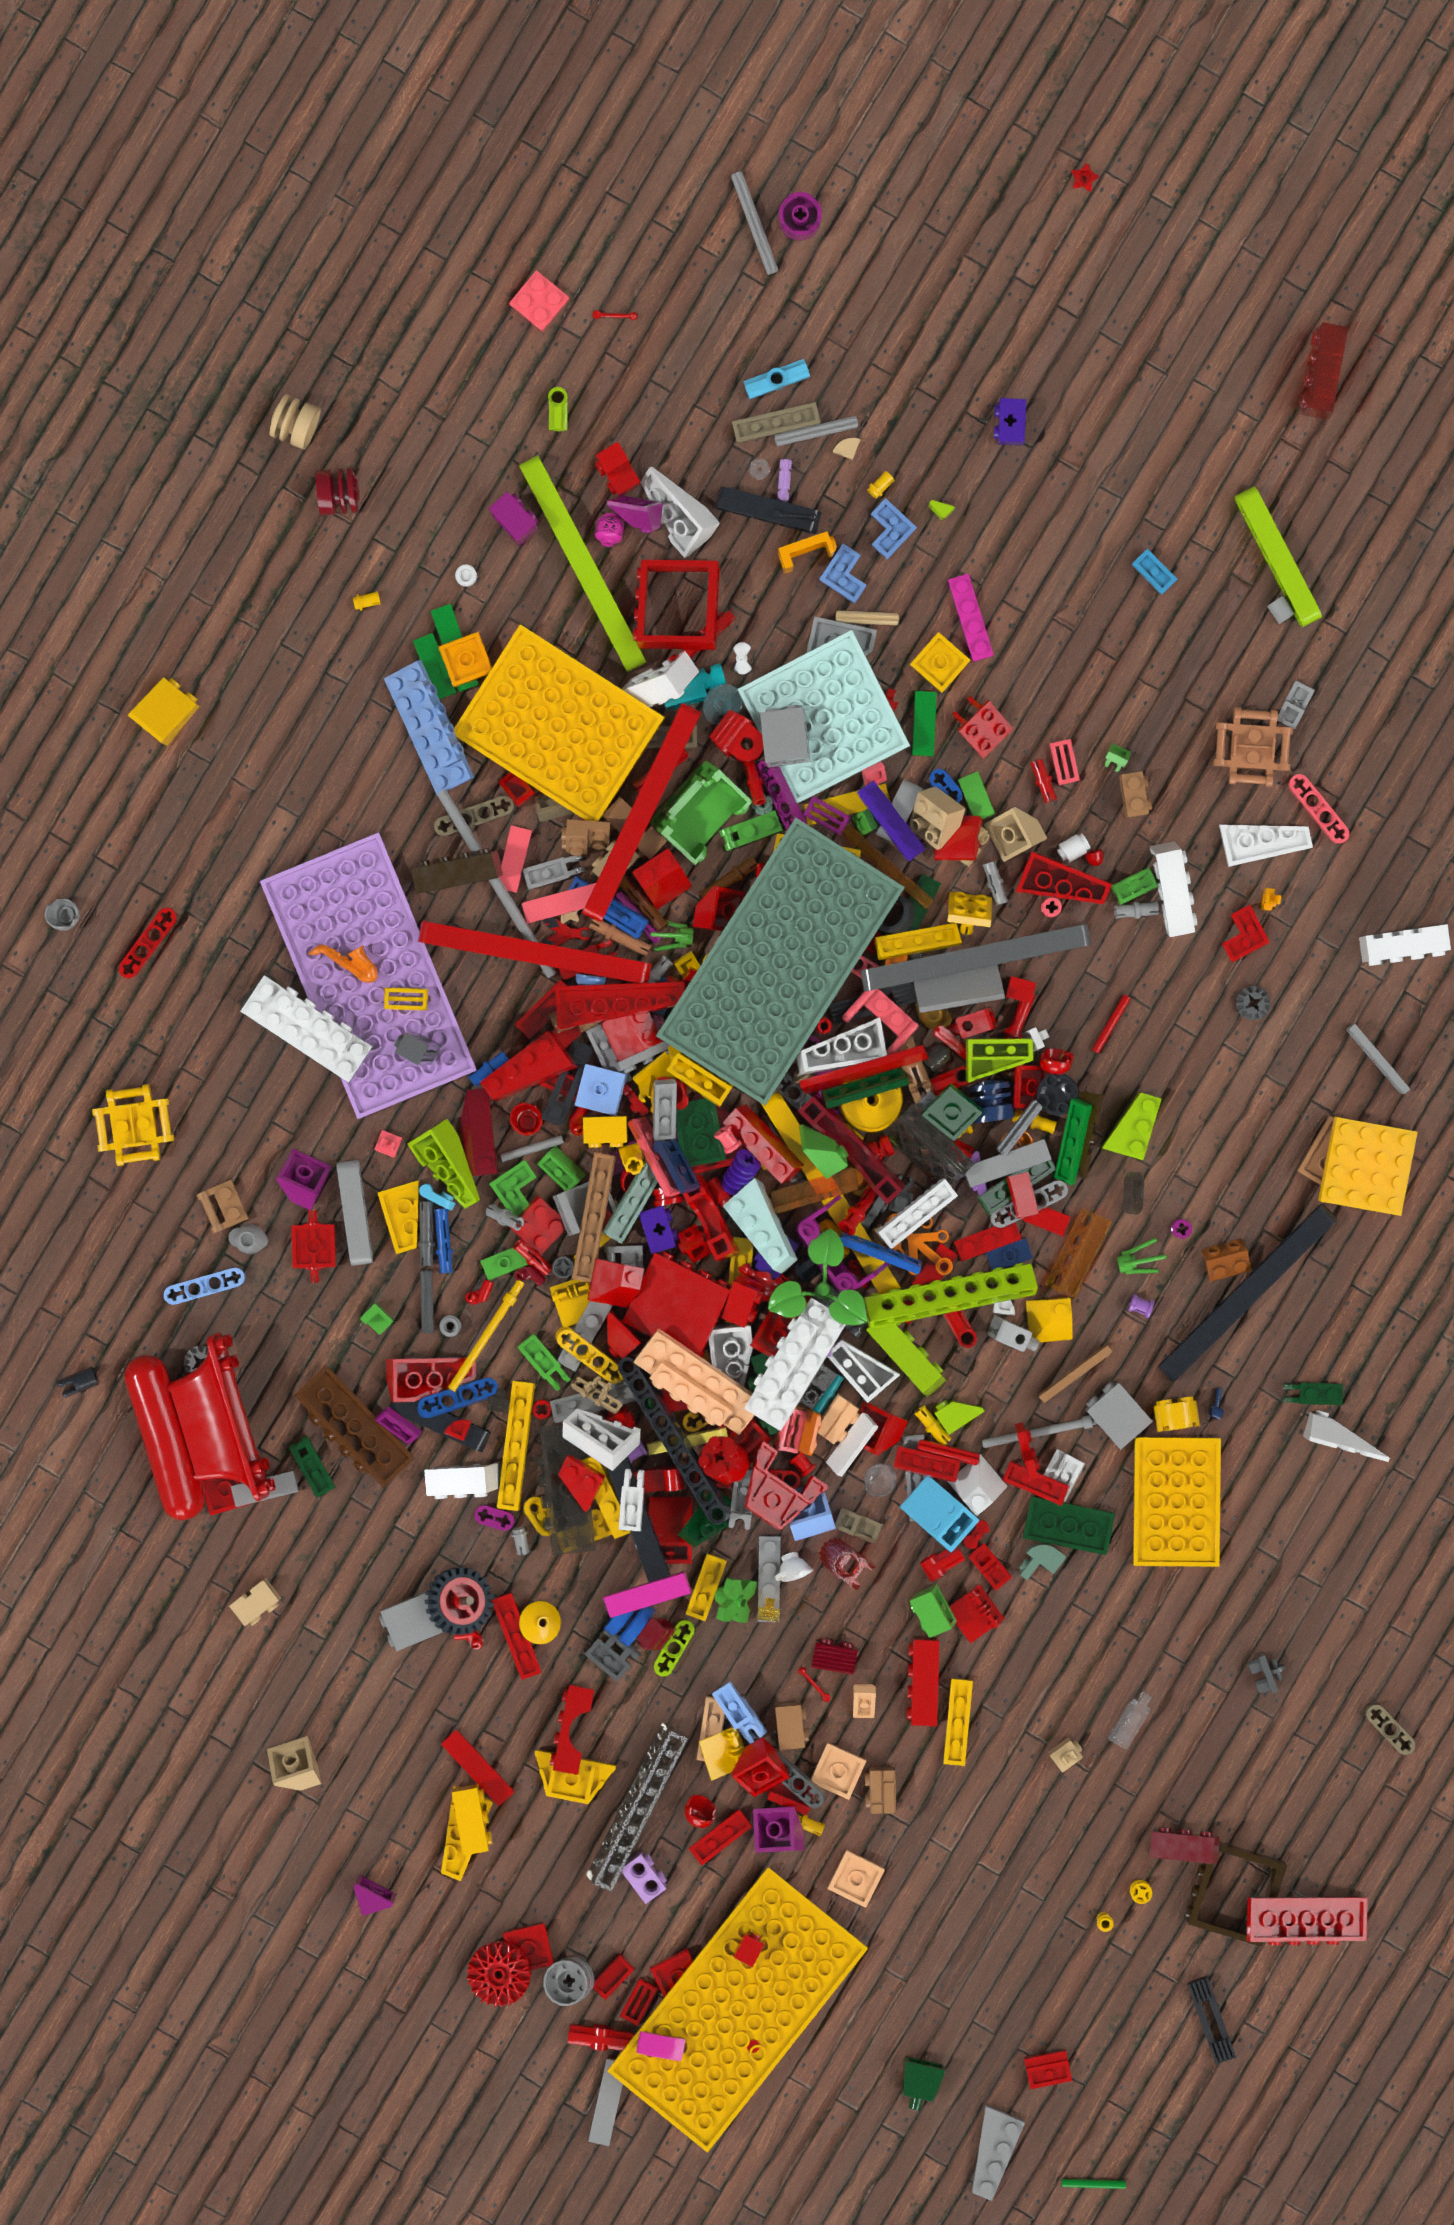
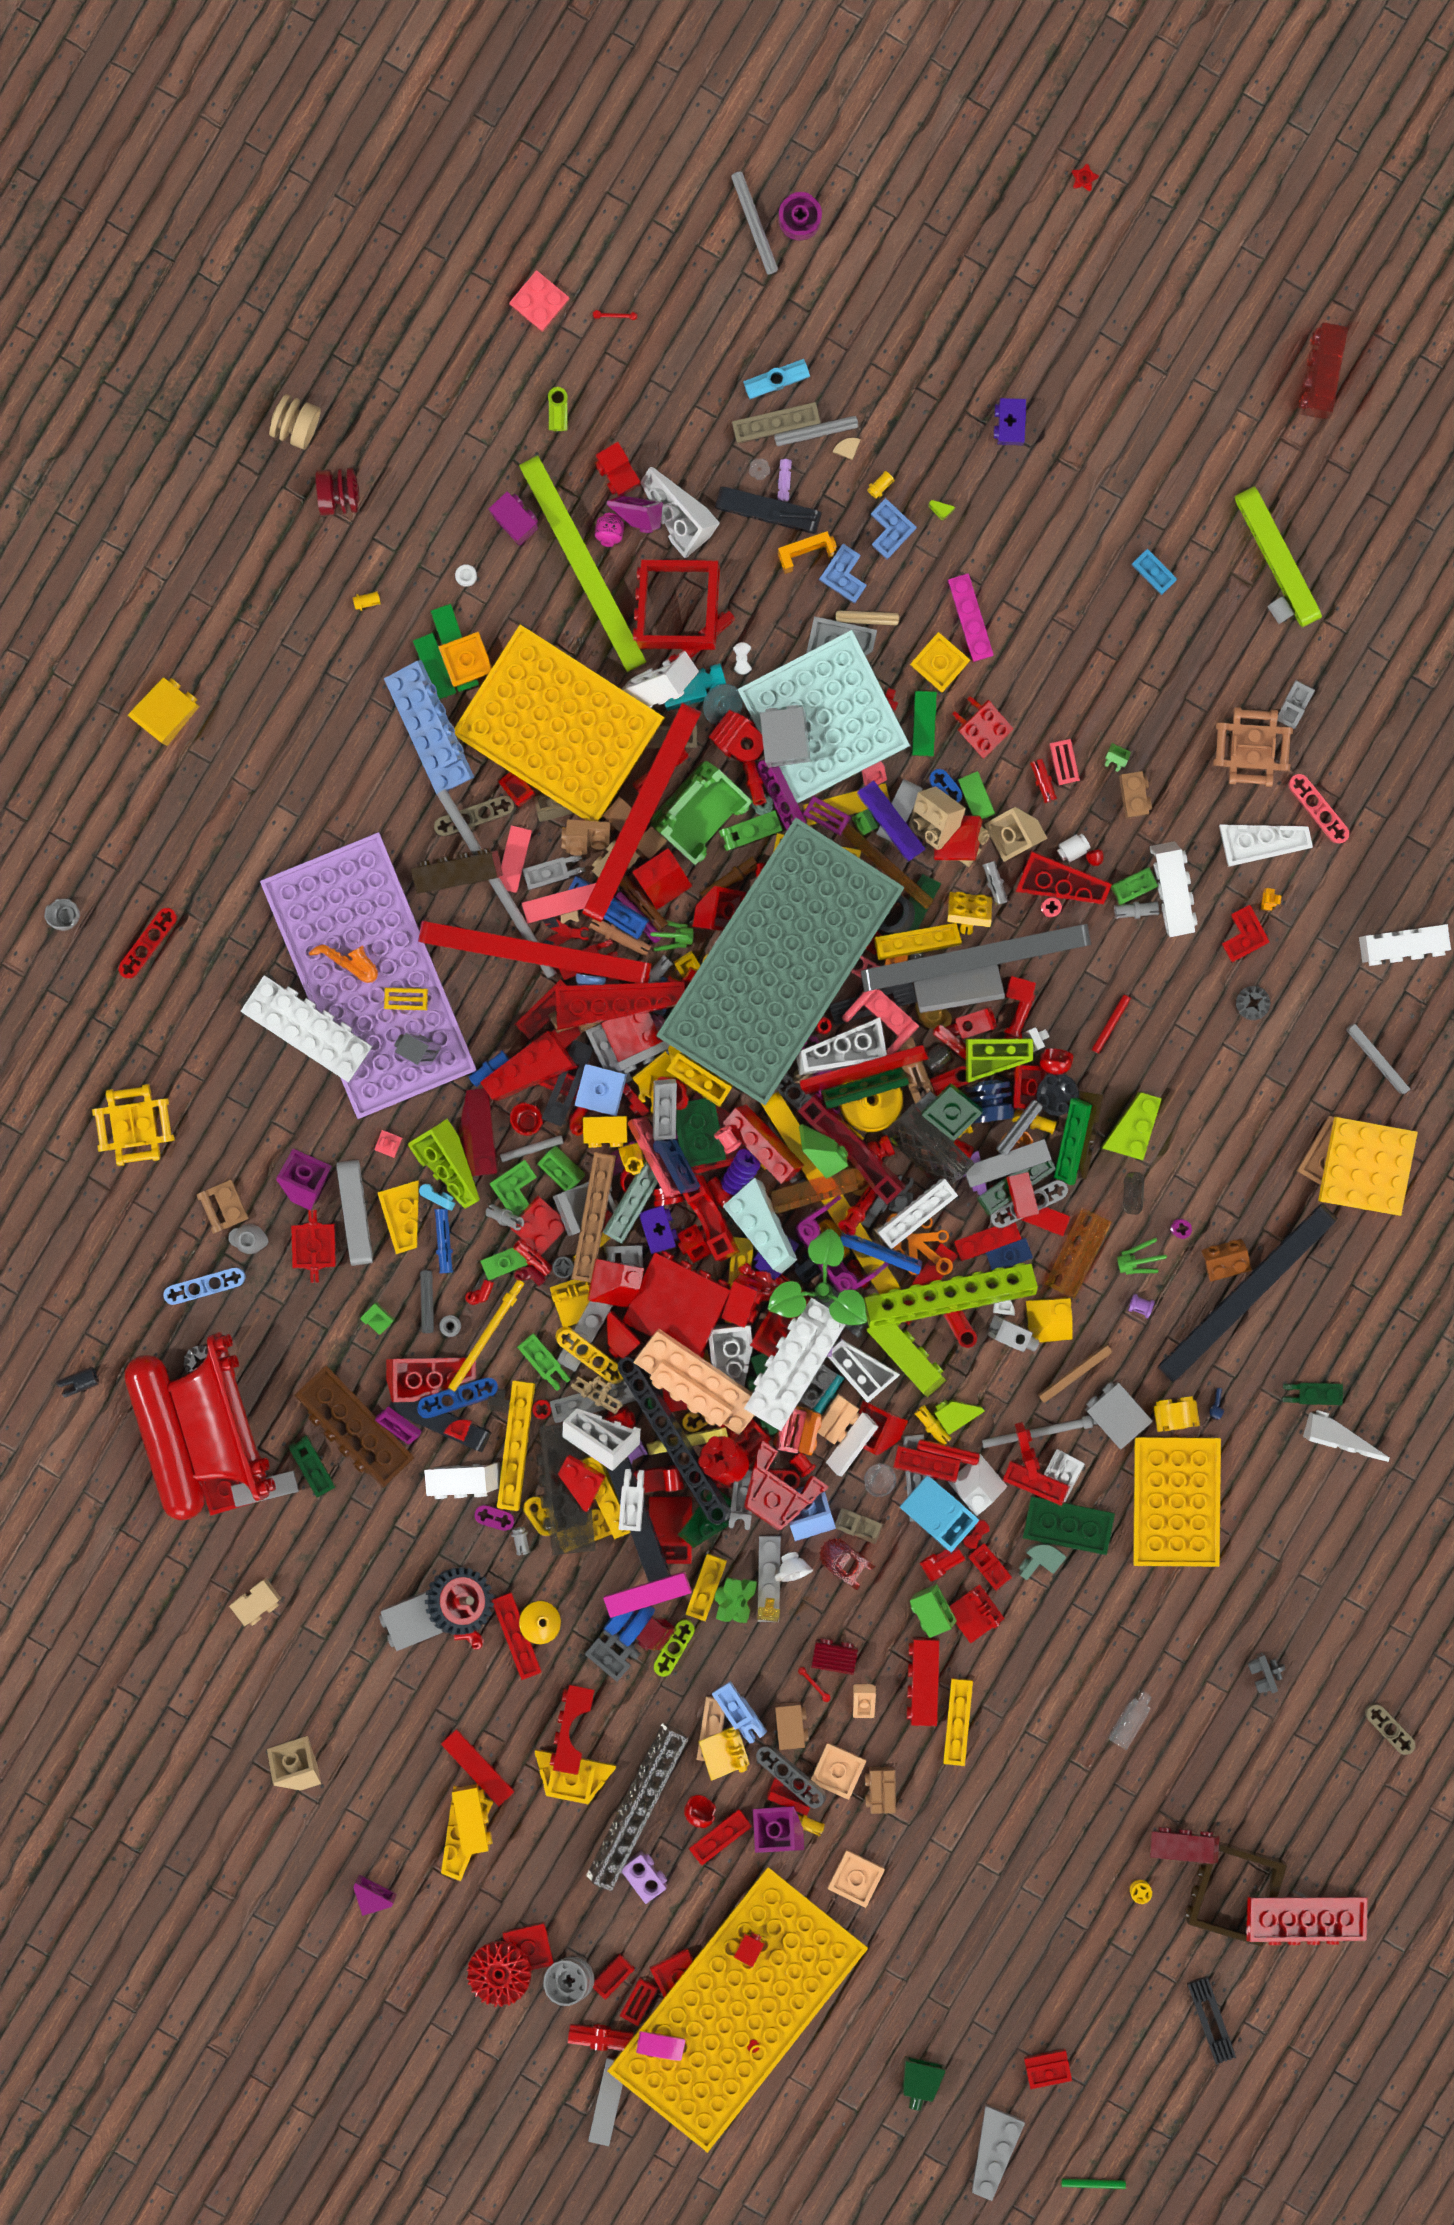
(426, 1234): dark grey pin -> none
(759, 1768): red slope -> none
(1066, 1754): tan brick -> none
(1107, 1926): yellow pin -> none

